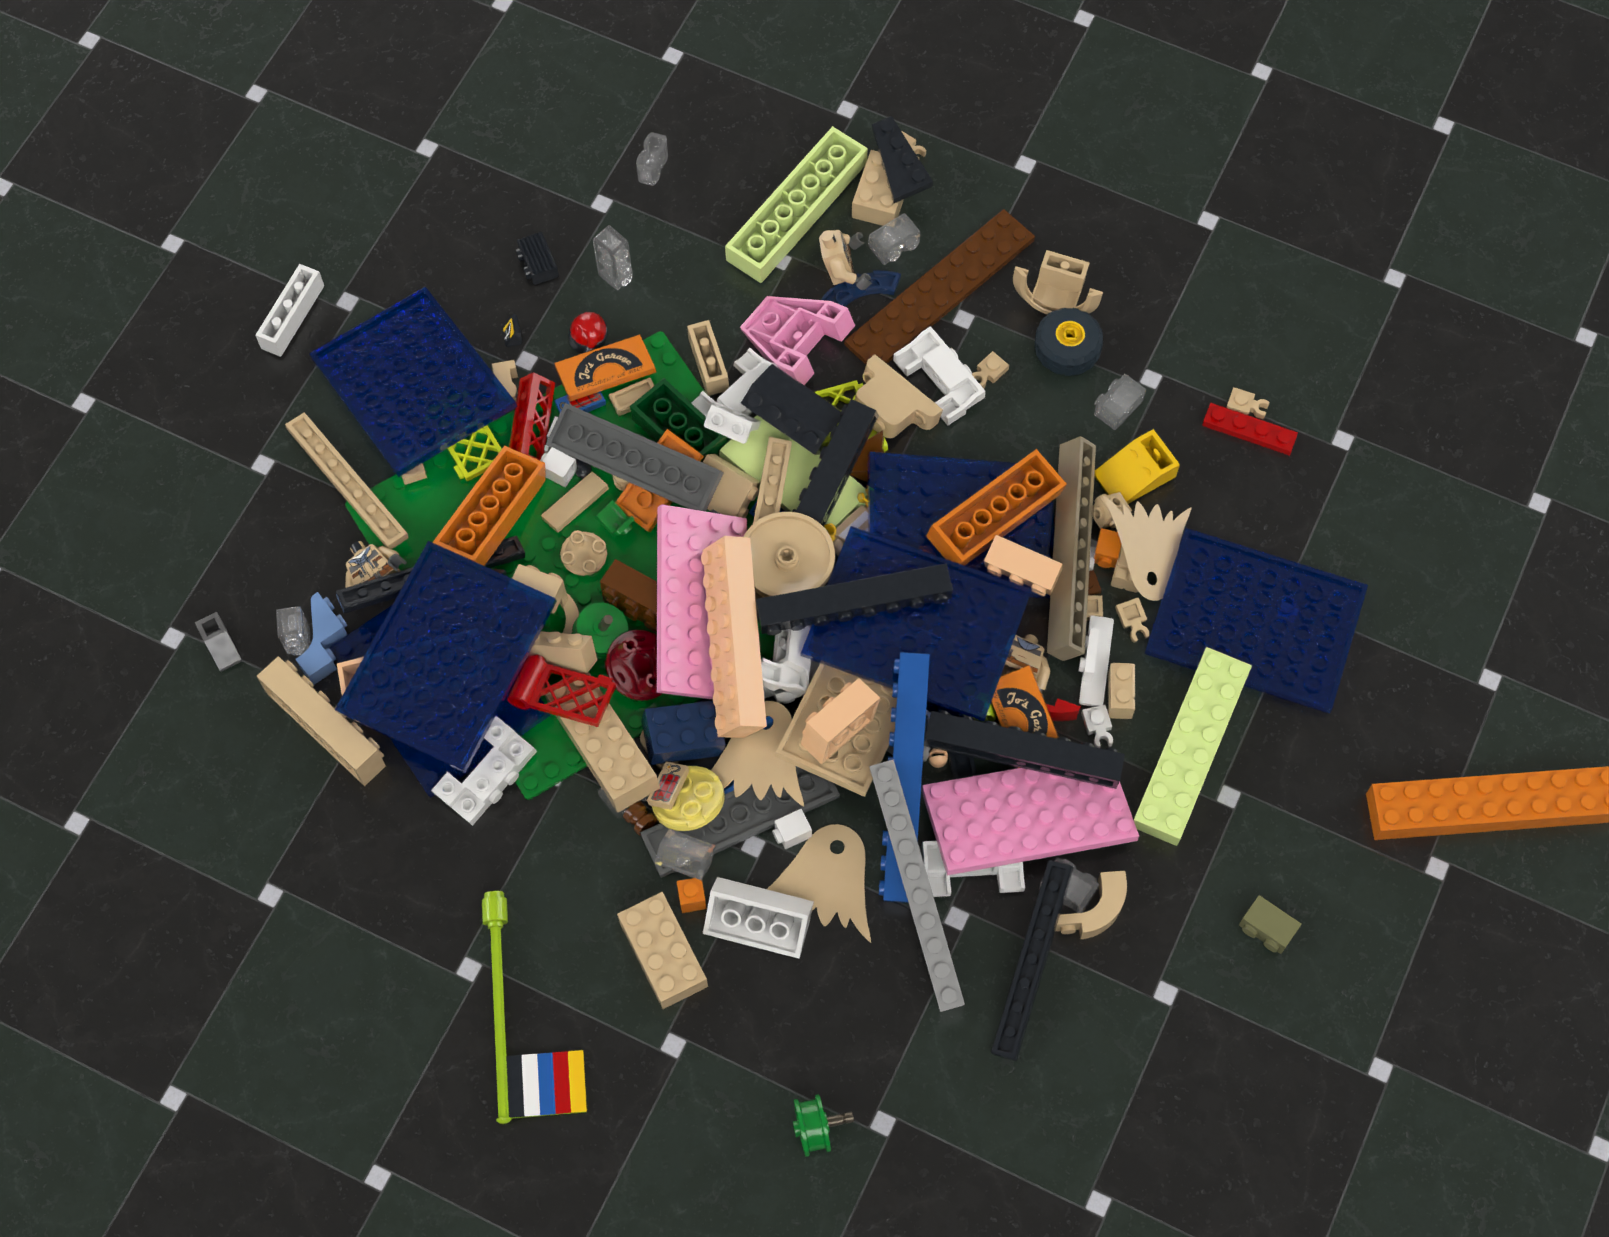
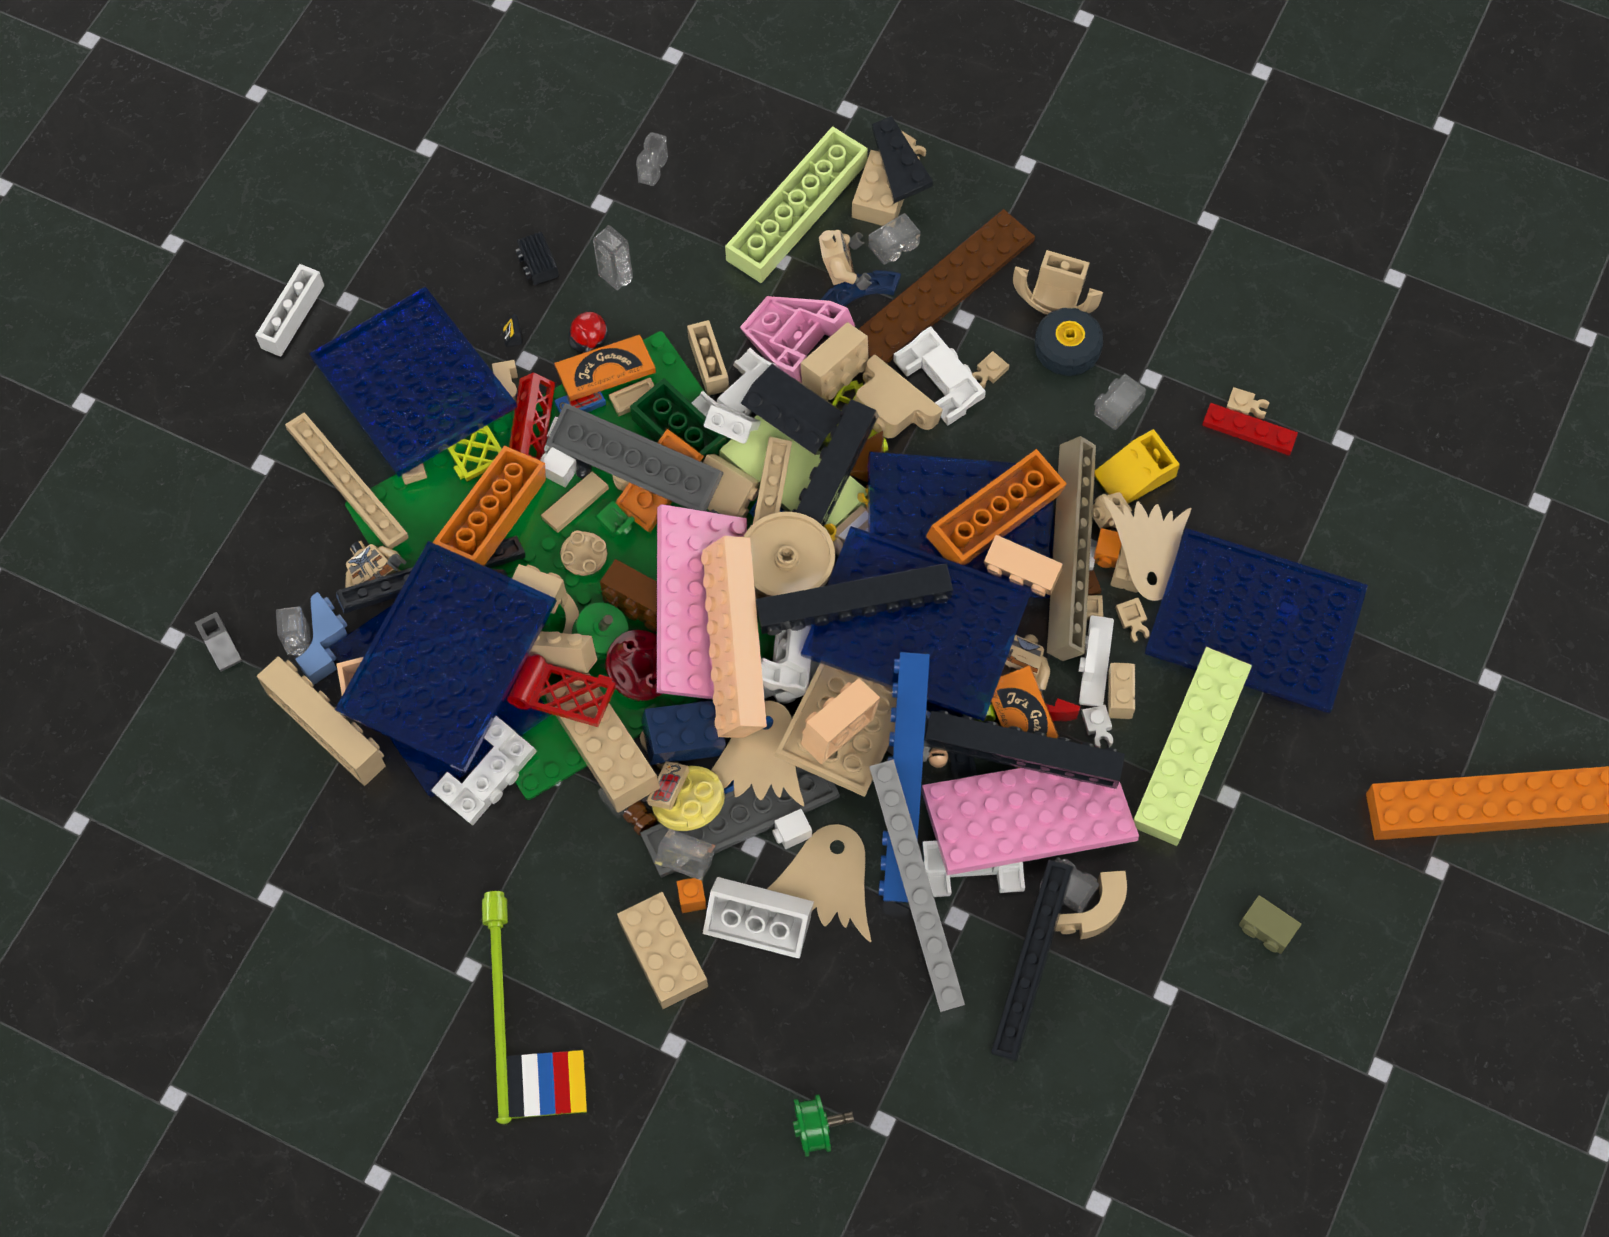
(835, 362): none -> tan brick

